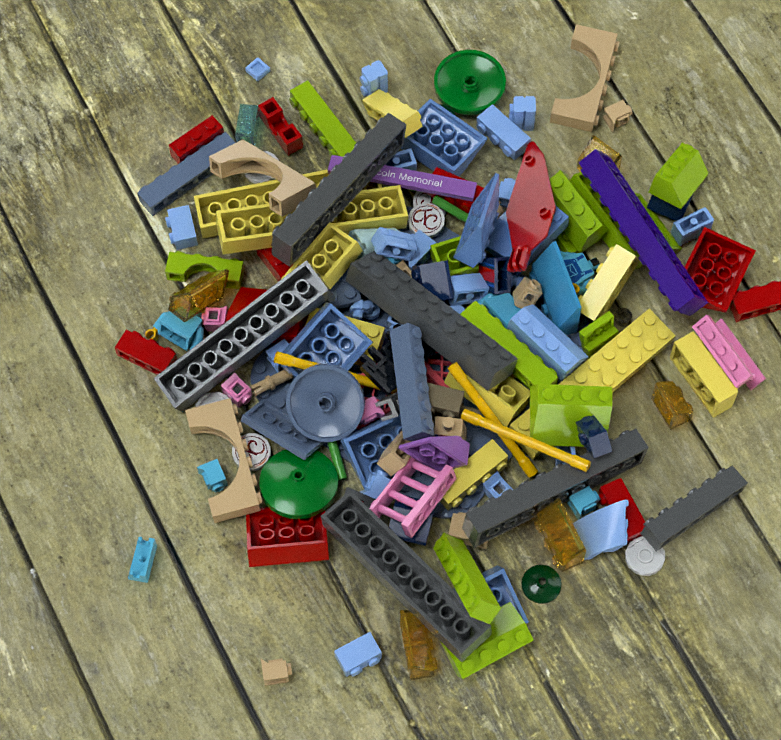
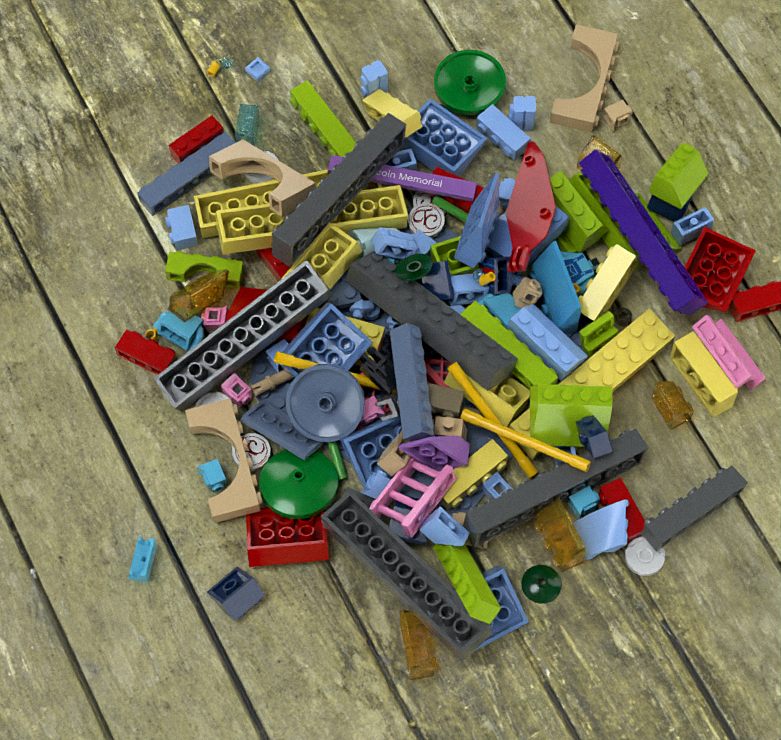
(223, 61): none -> arm
(236, 593): none -> dark blue slope
(274, 119): red arch -> none
(276, 671): tan window -> none
(358, 655): light blue brick -> none
(414, 267): none -> dark green dish
(444, 529): none -> light blue slope
(482, 278): none -> yellow arm
(507, 635): lime slope -> none

